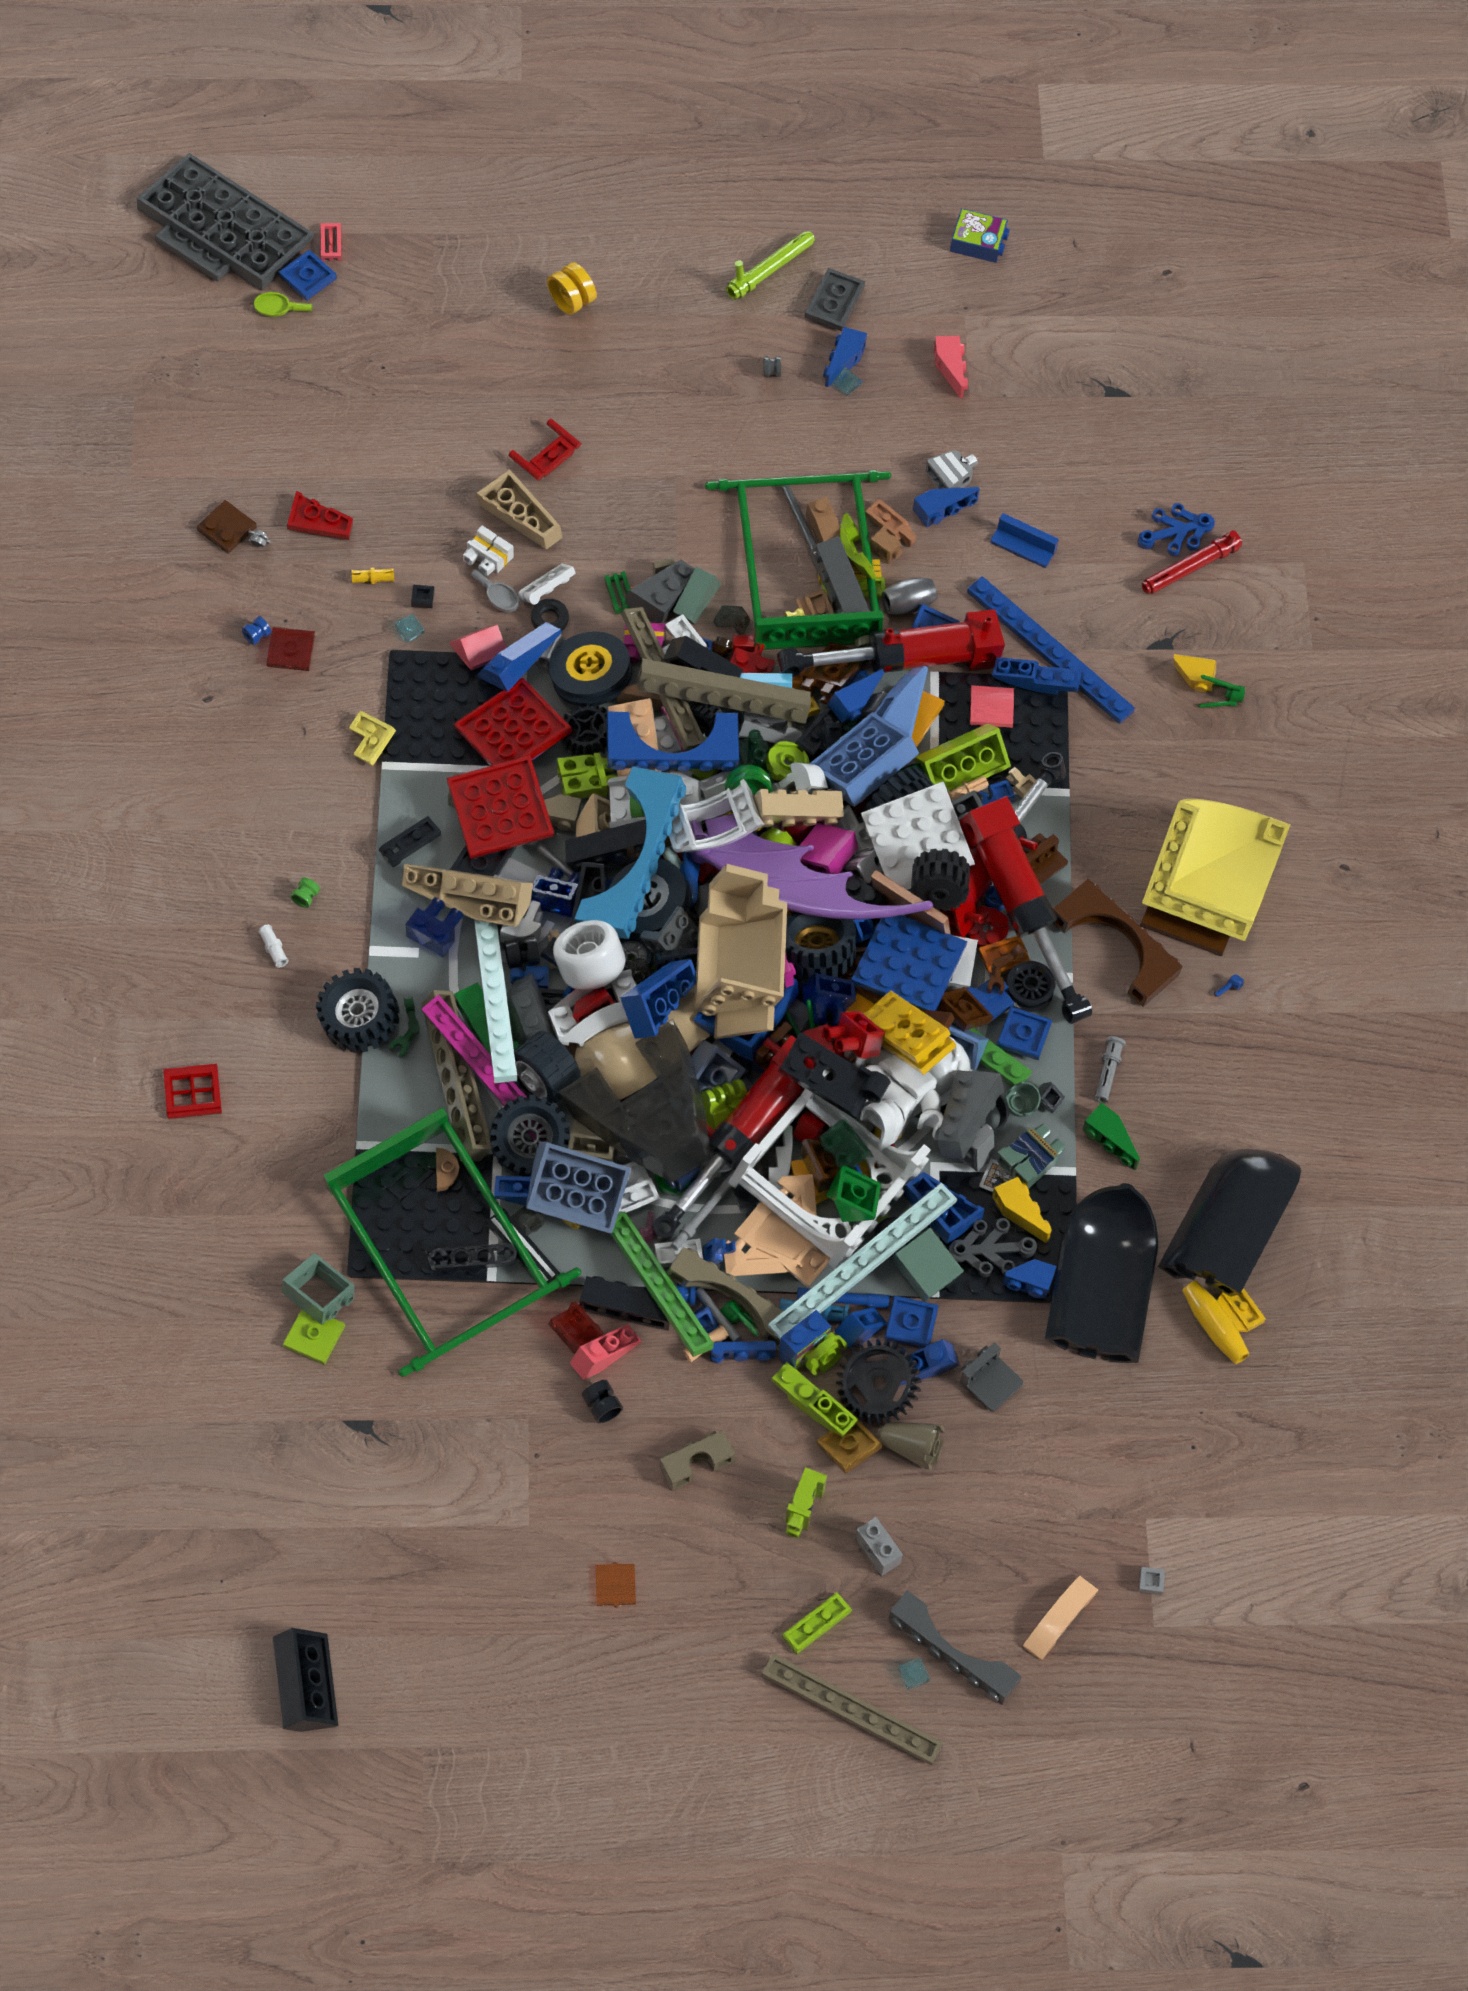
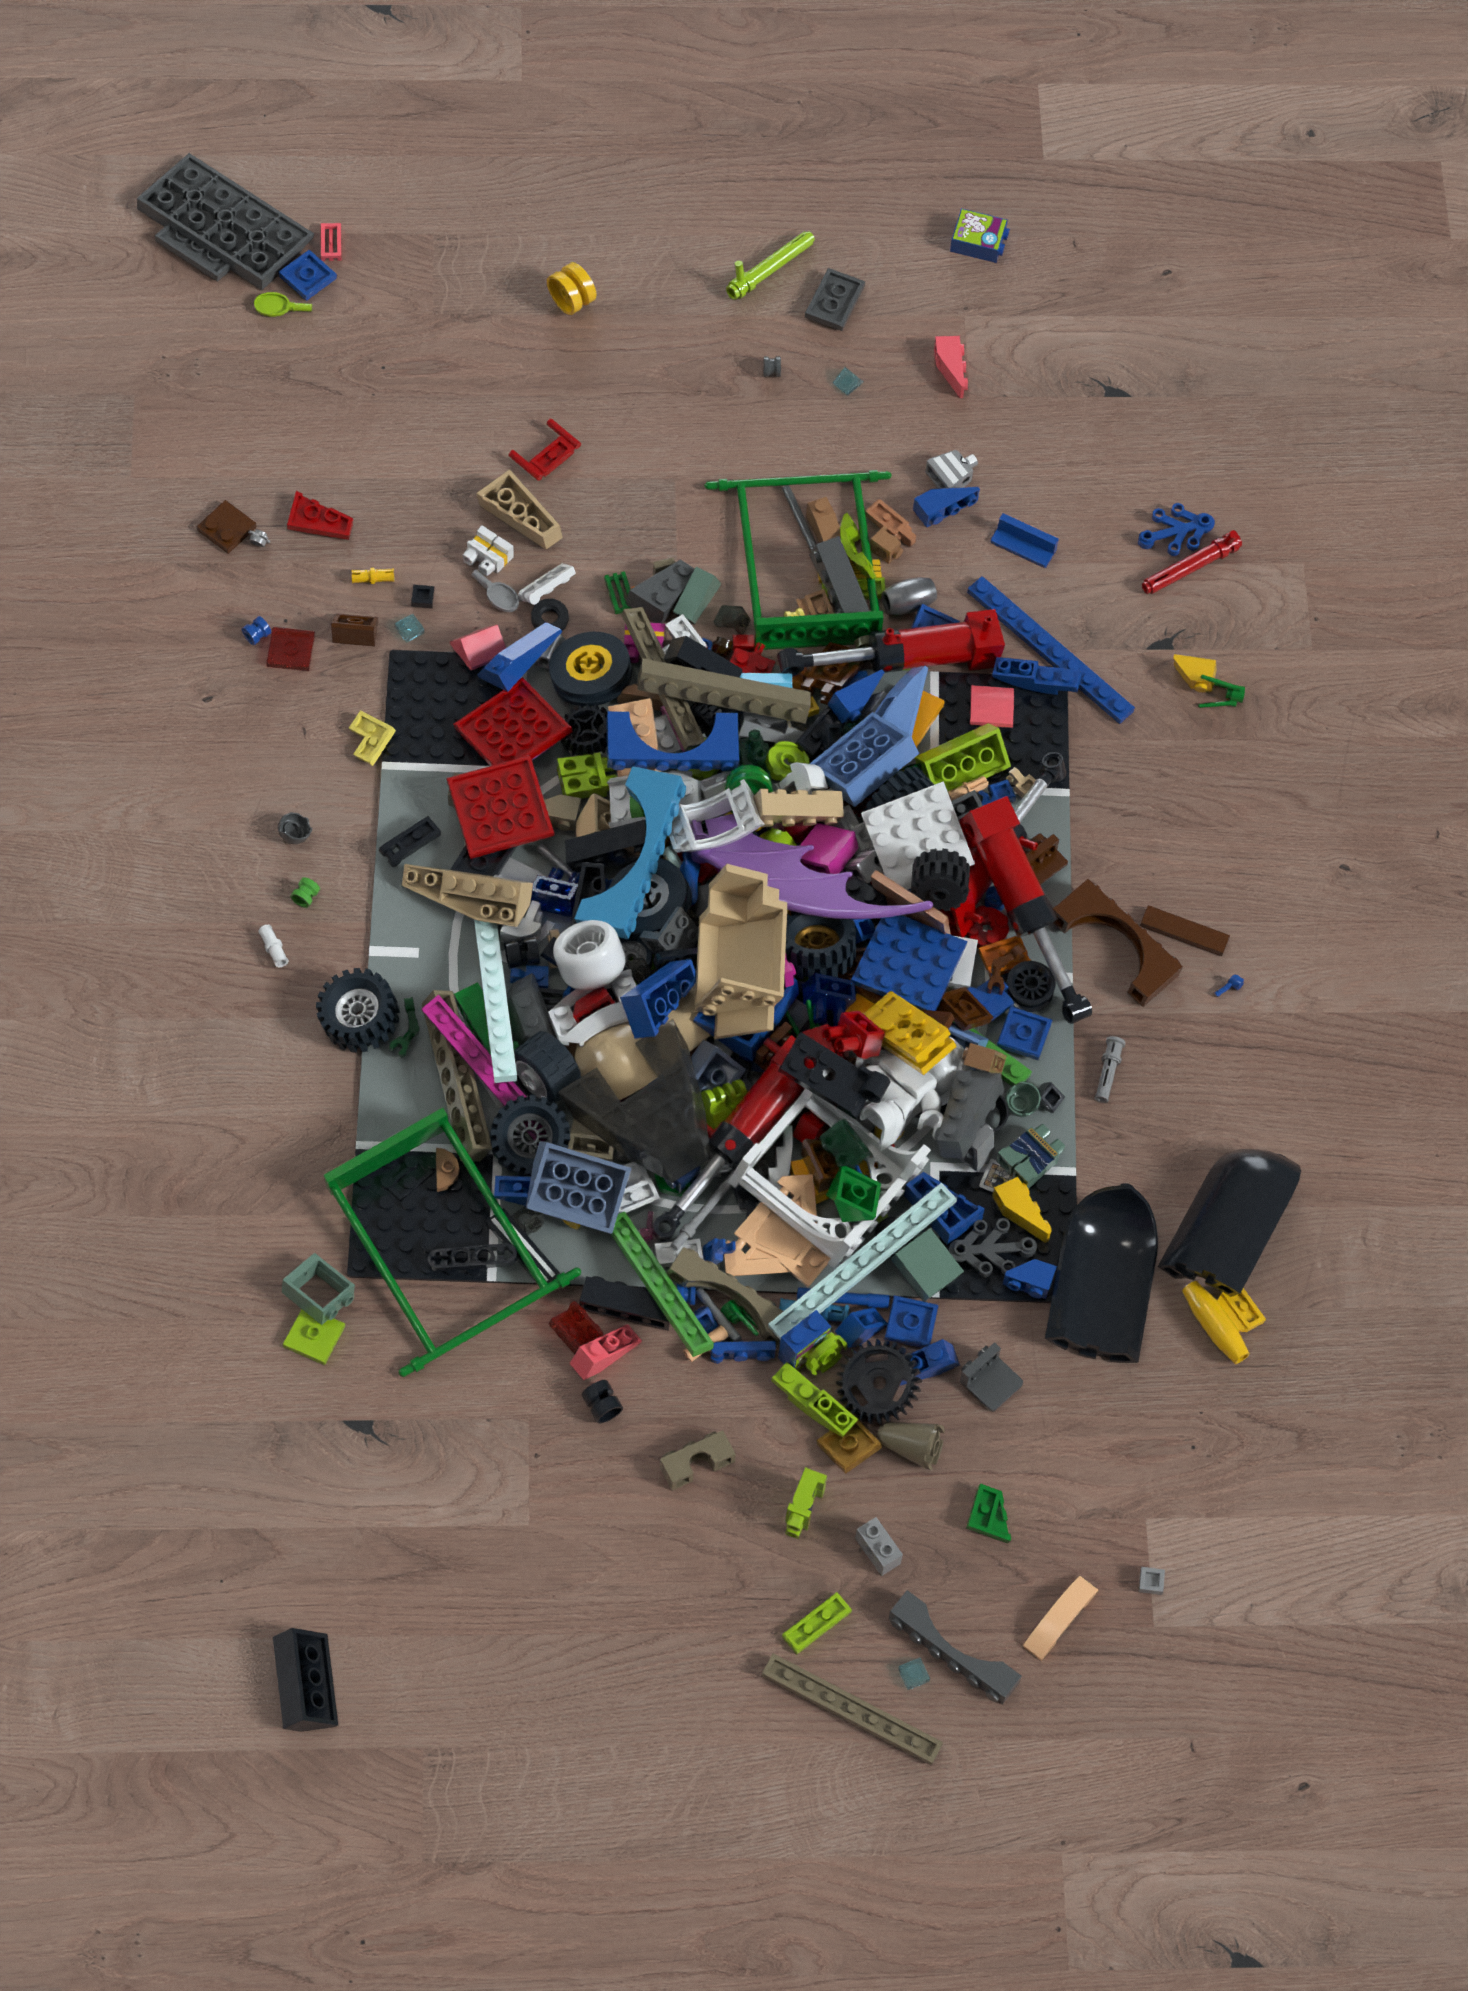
(194, 1109): red piece -> none
(294, 828): none -> dark grey hair
(354, 629): none -> reddish brown slope
(431, 932): clear blue brick -> none
(615, 1584): clear orange piece -> none
(847, 354): blue slope -> none
(983, 1059): none -> medium nougat slope
(988, 1514): none -> green wing
(1110, 1132): green slope -> none
(1216, 865): light yellow panel -> none

